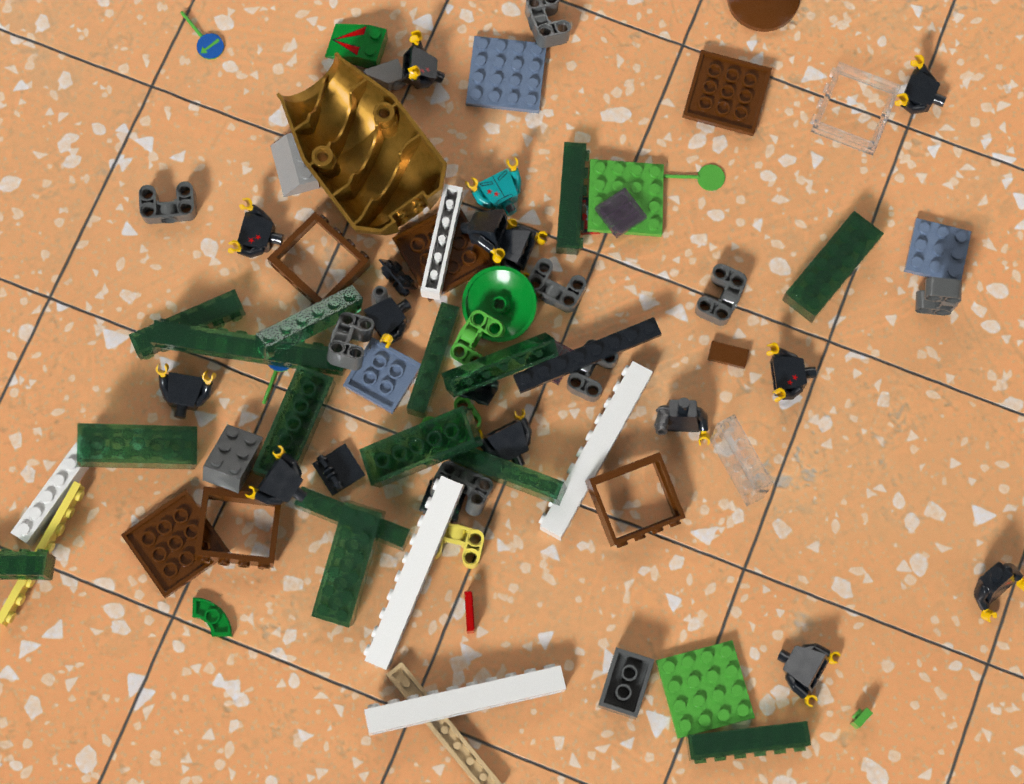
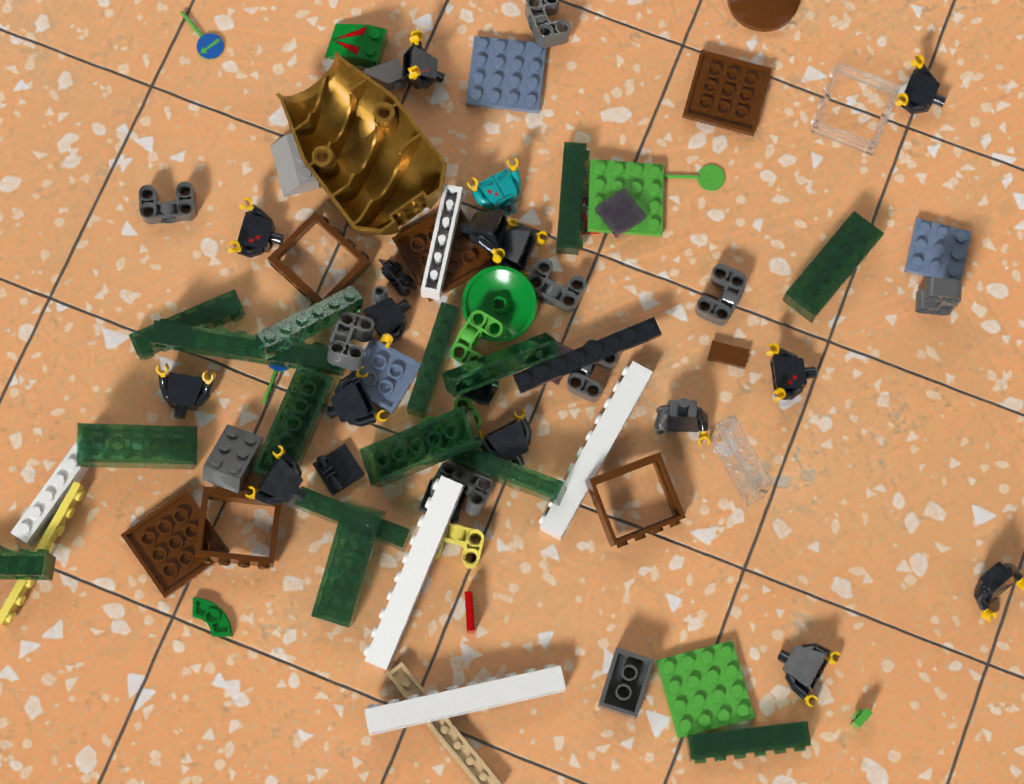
(352, 402): none -> black torso

